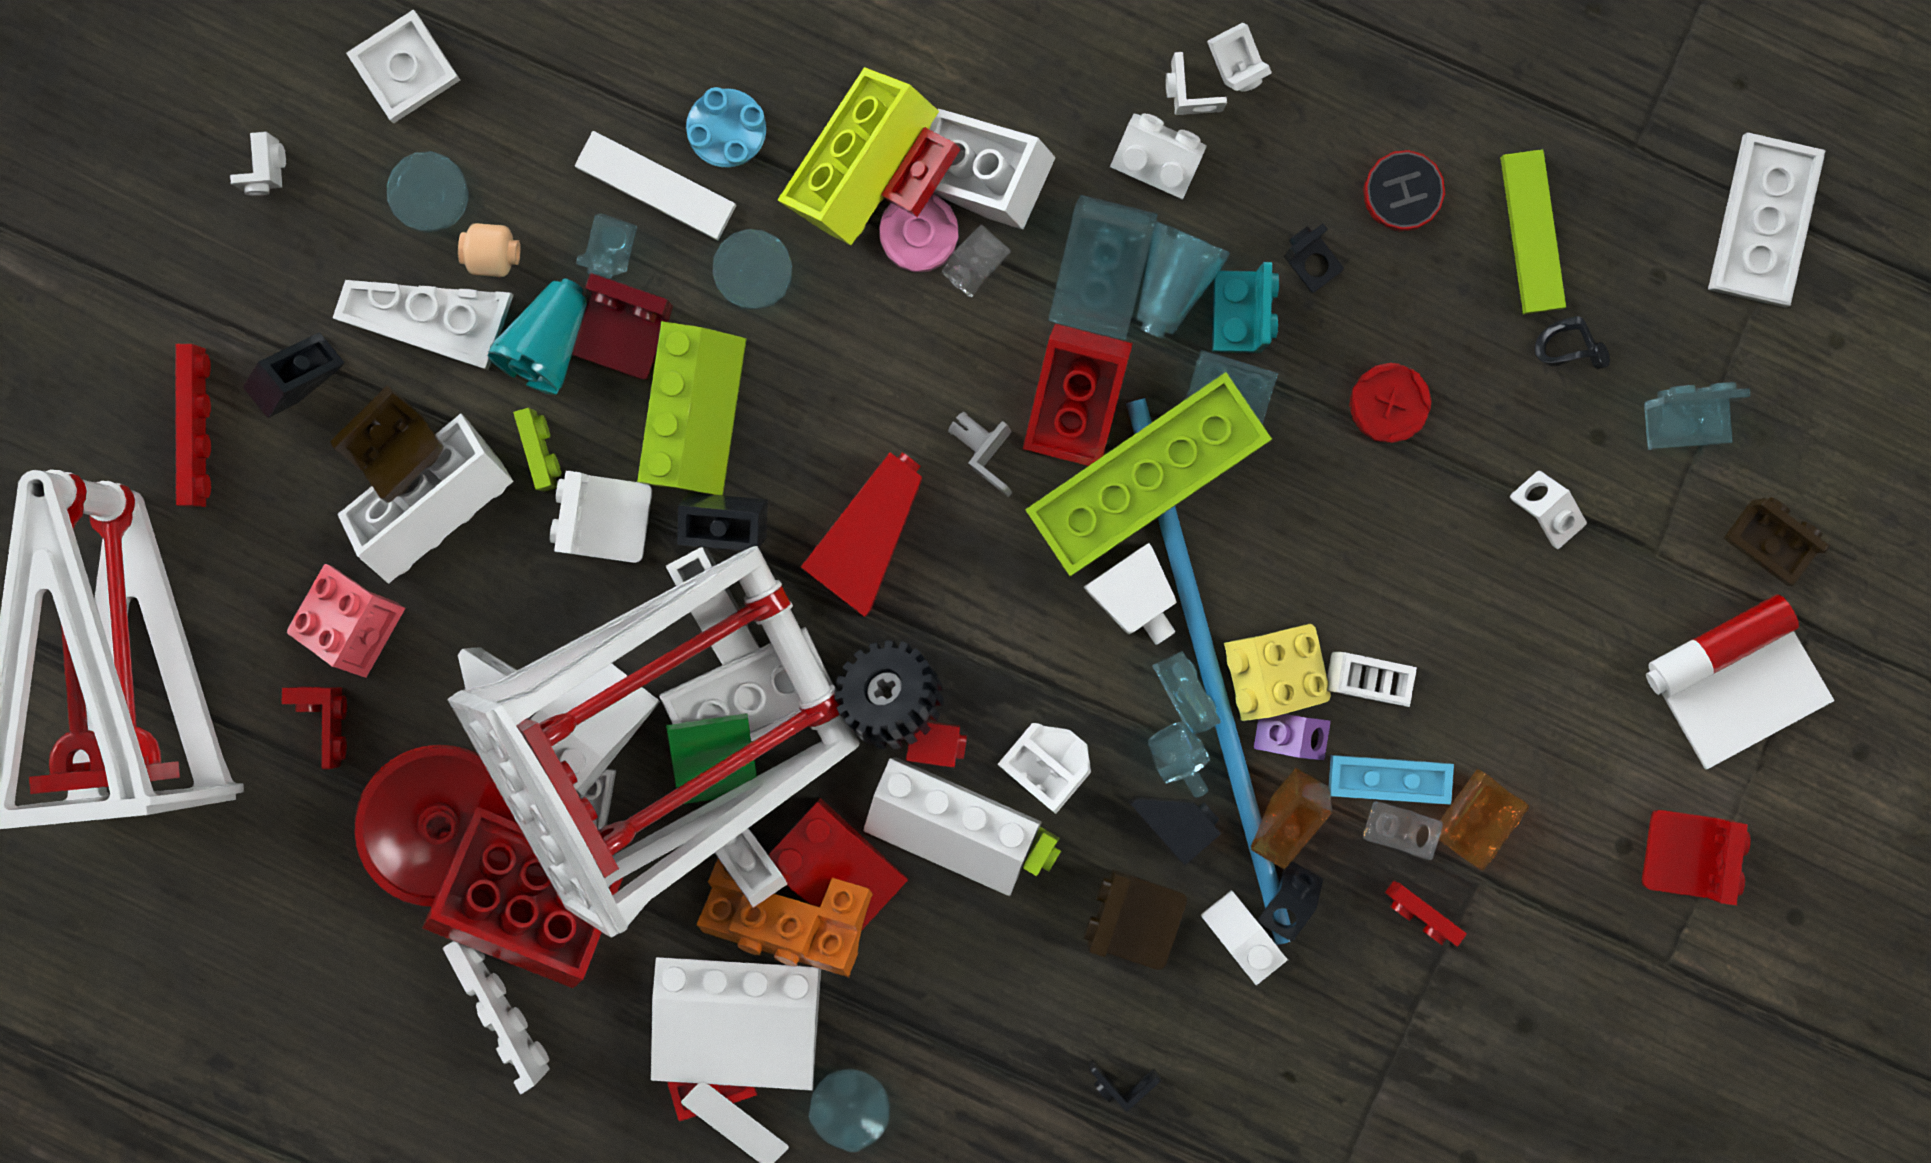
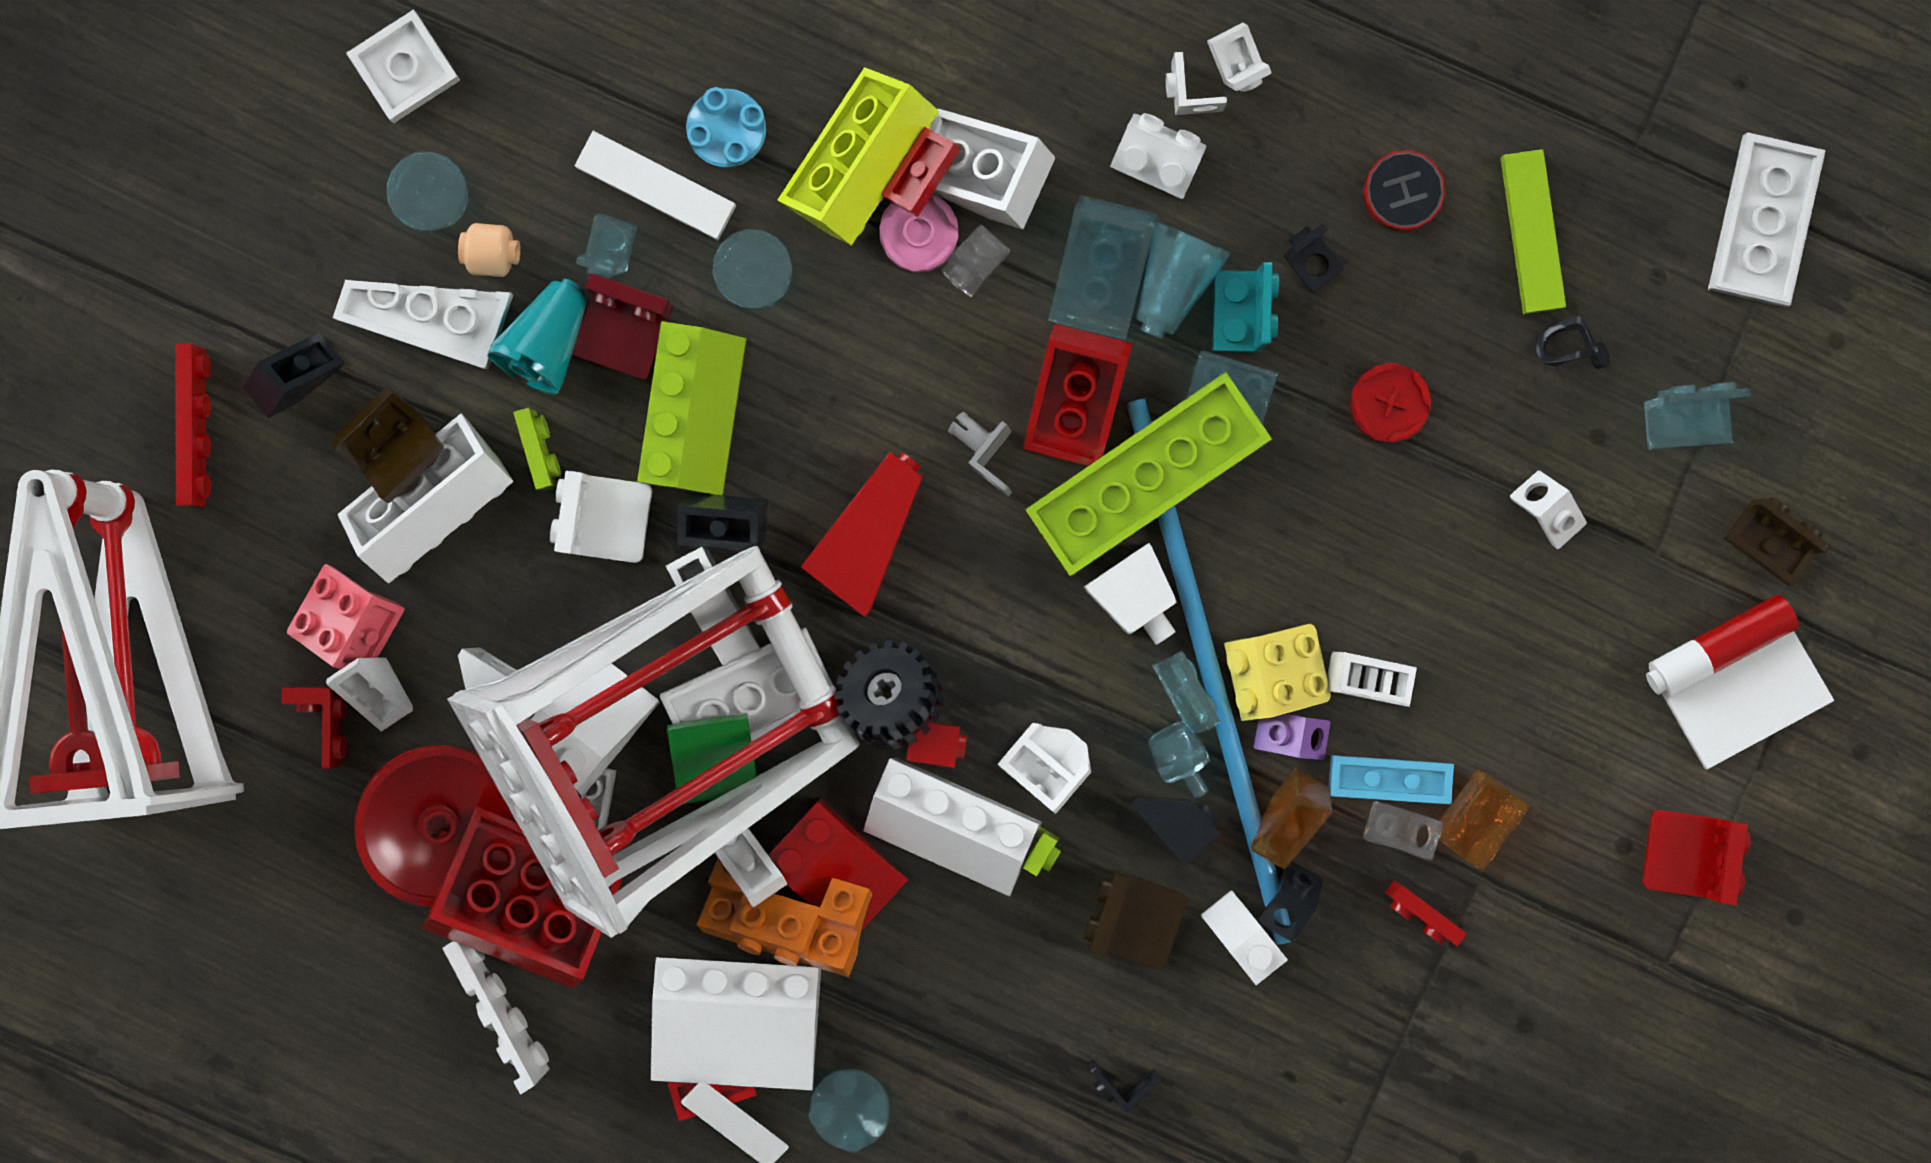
(267, 161): white bracket -> none
(372, 690): none -> white slope

